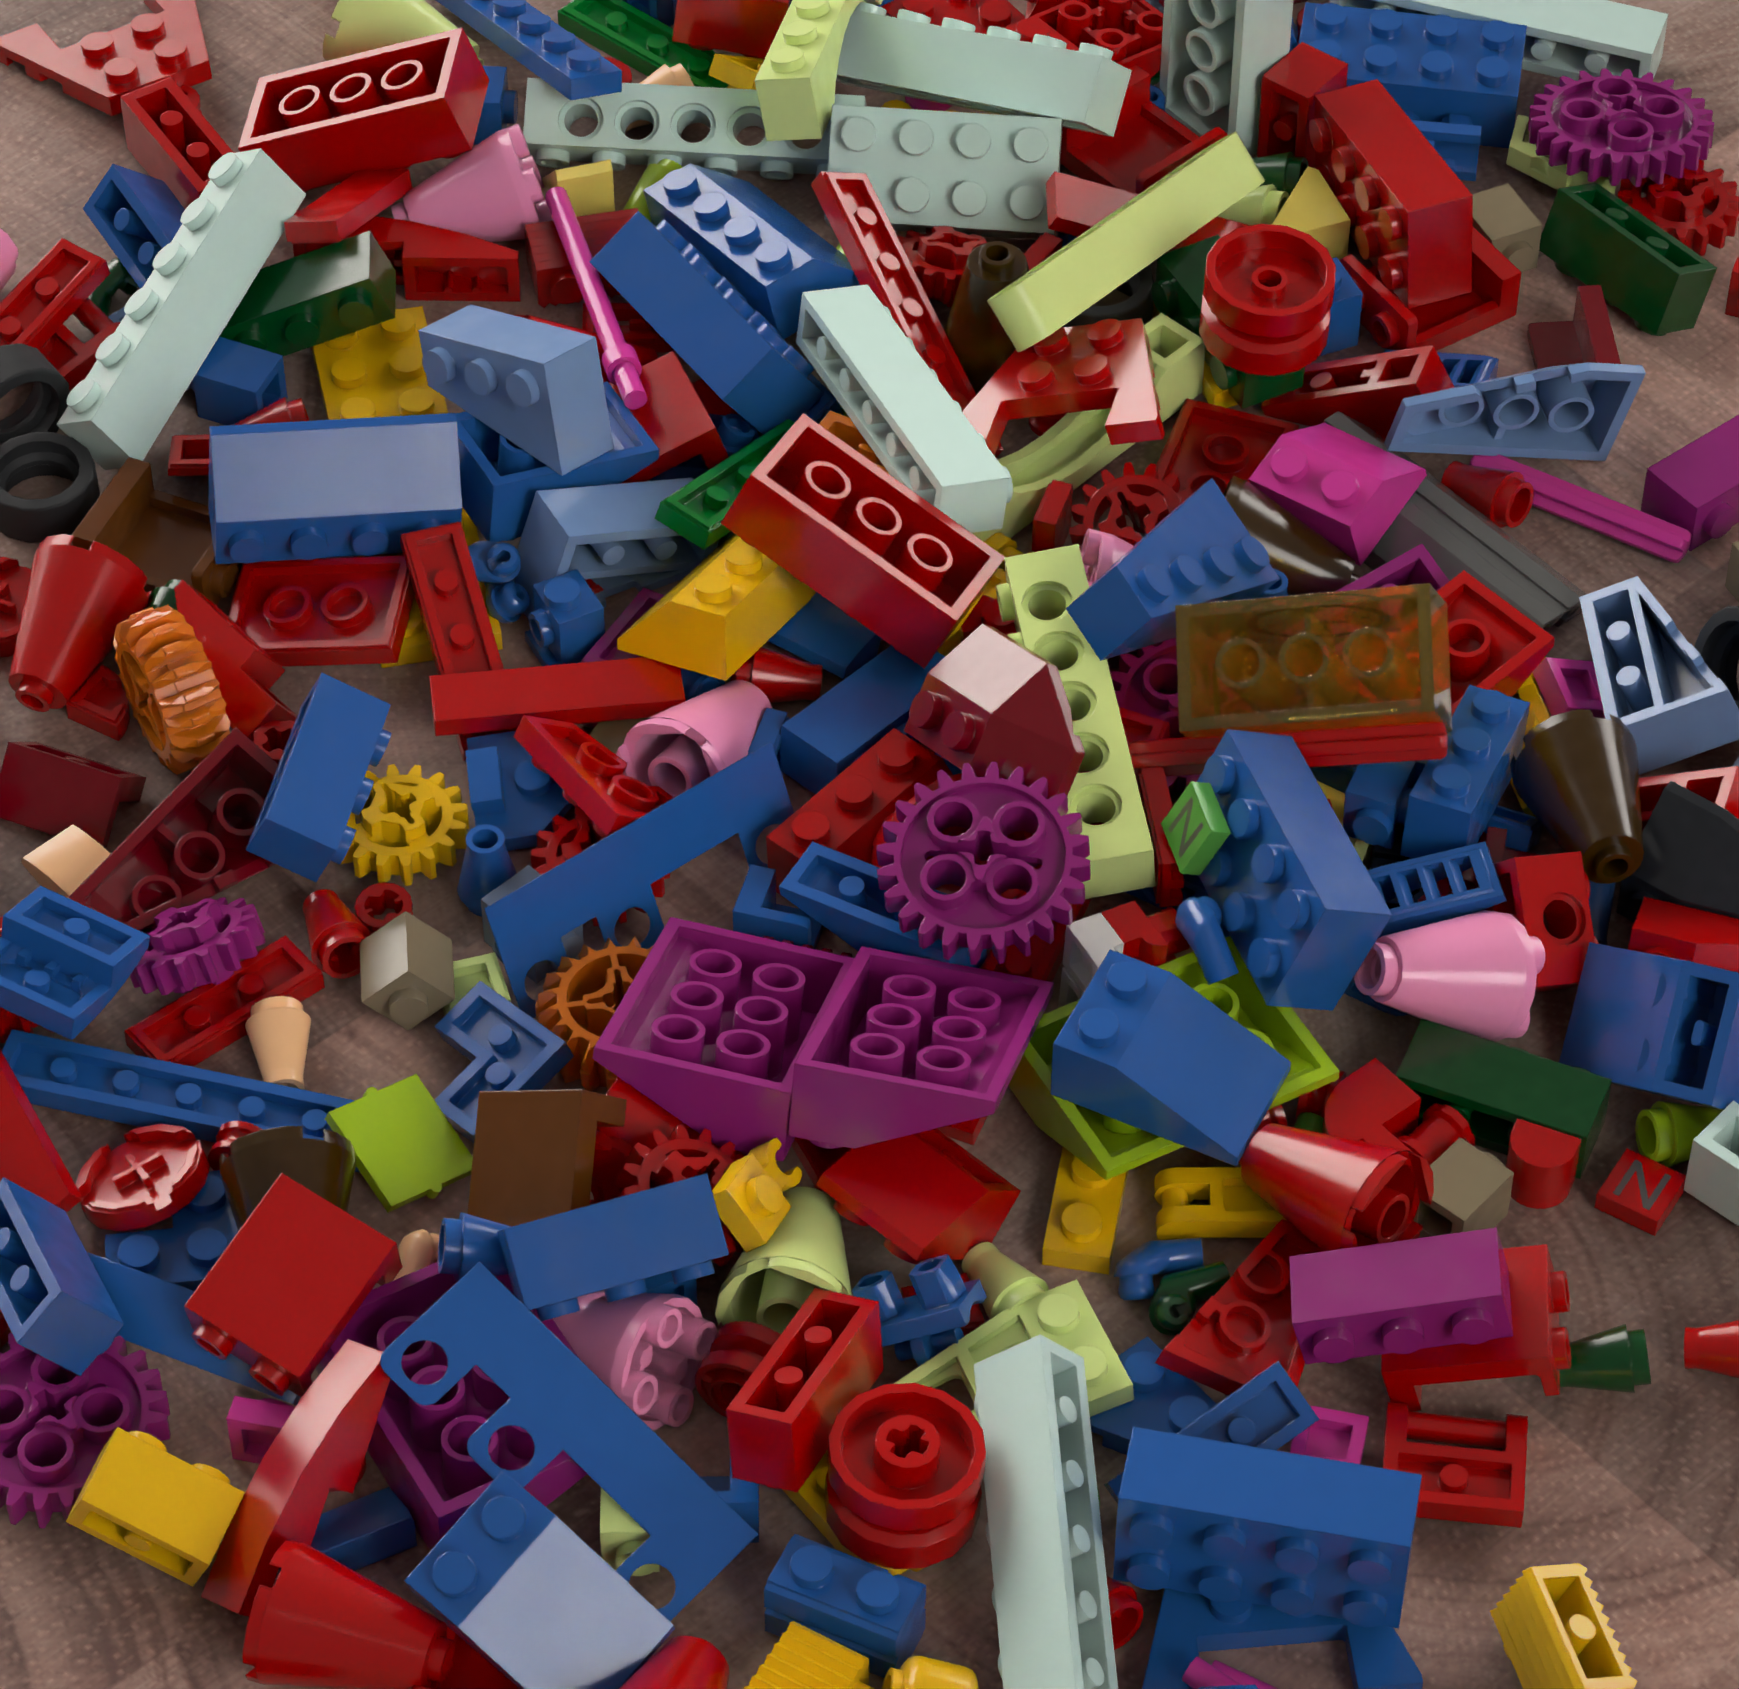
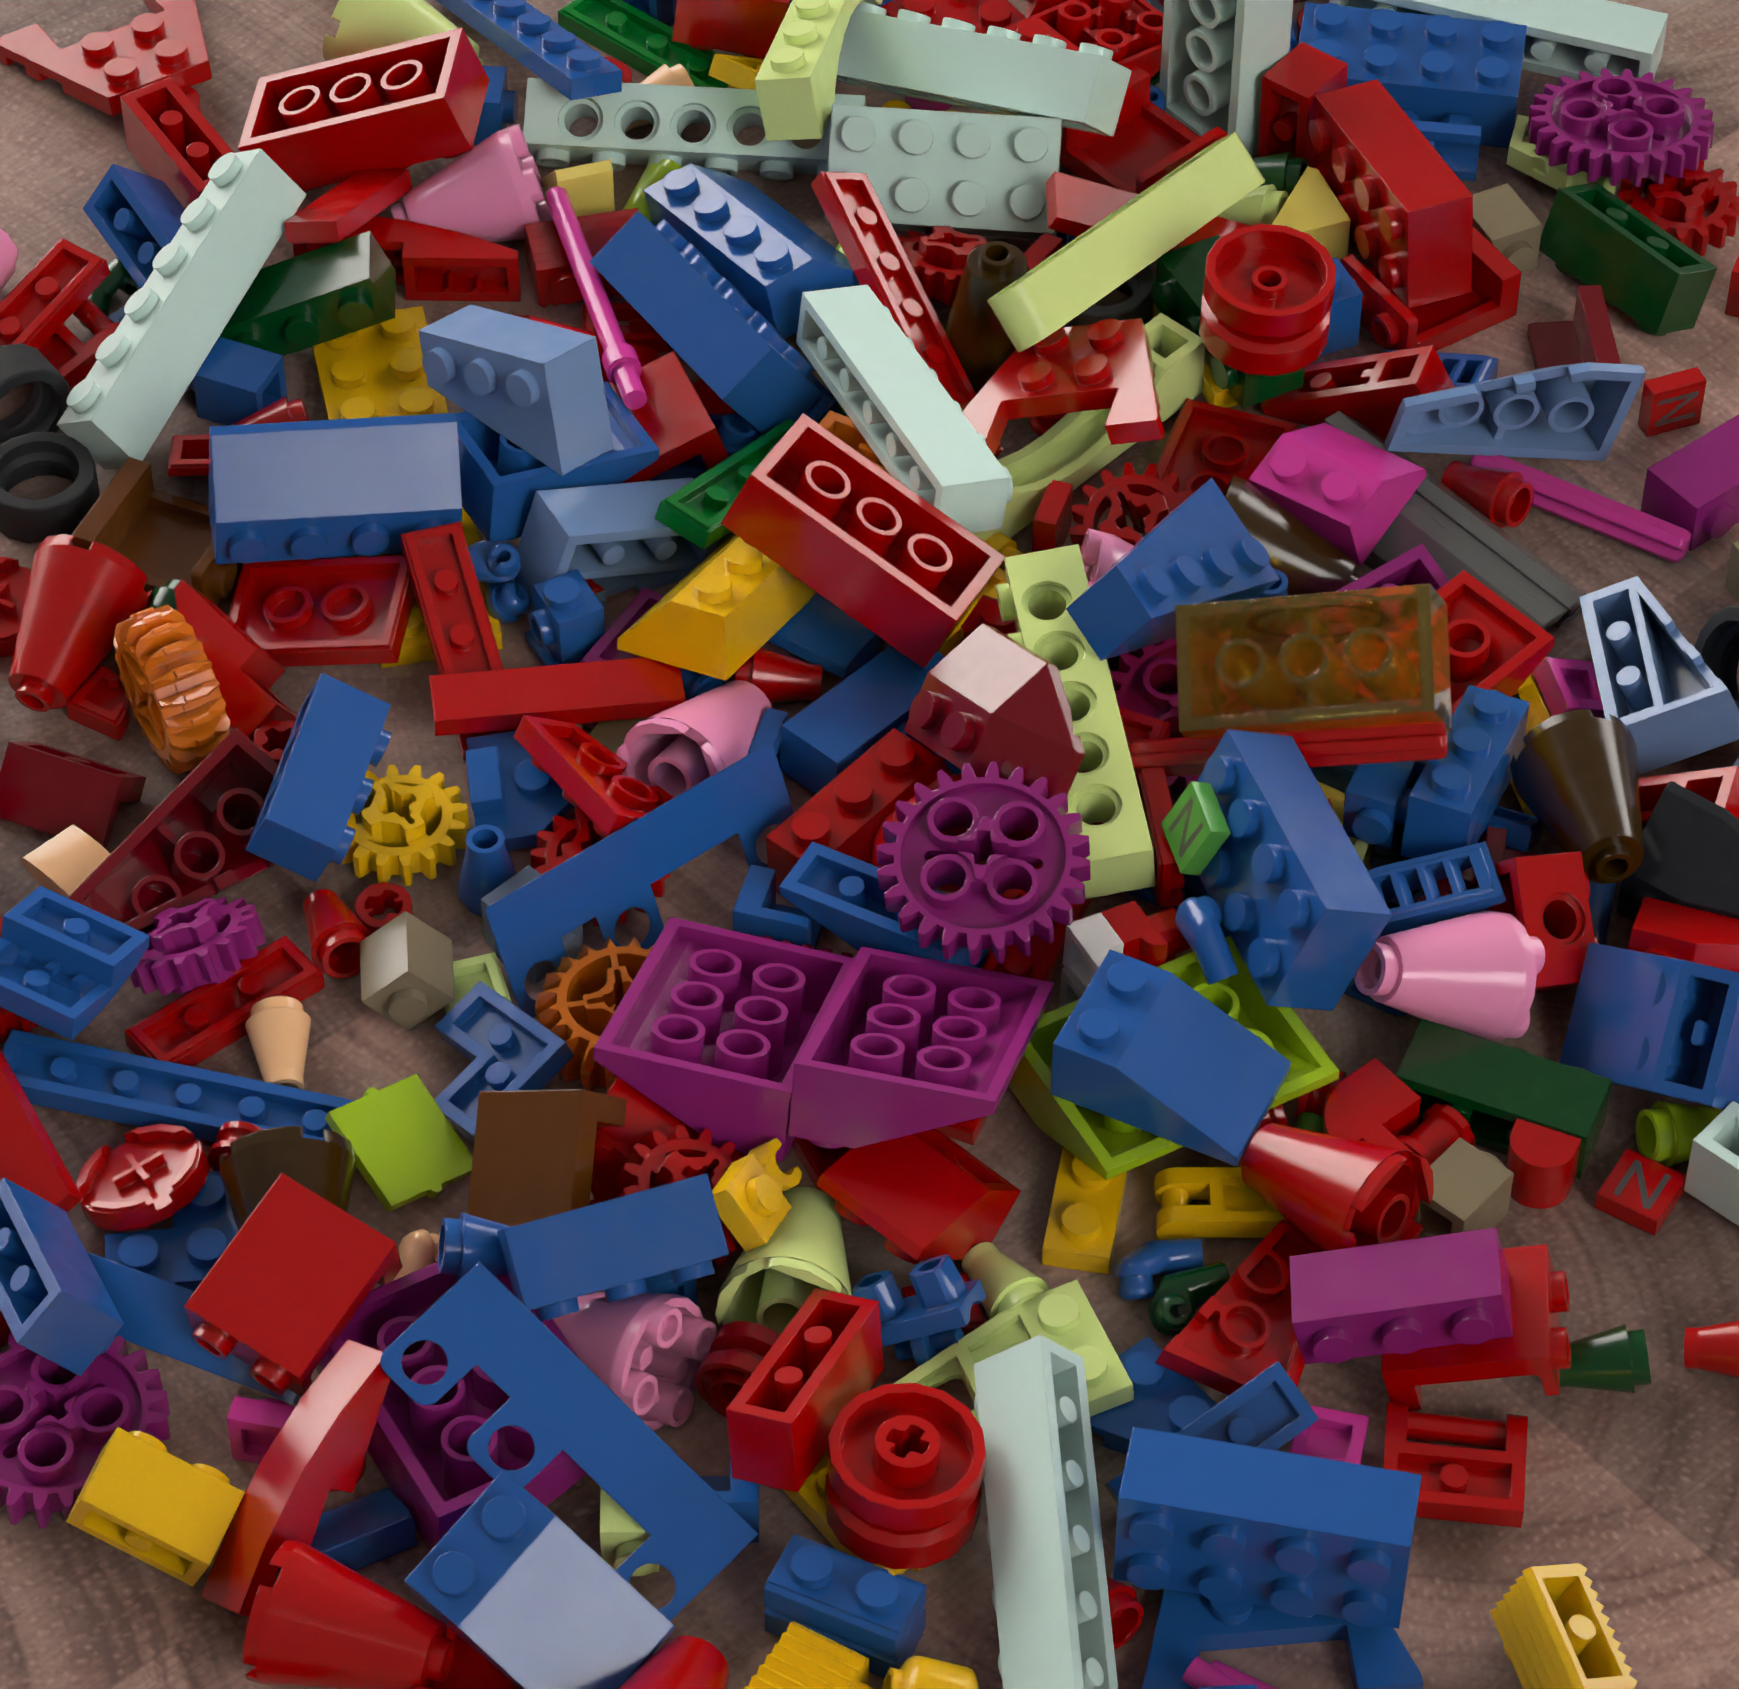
(1672, 402): none -> red tile

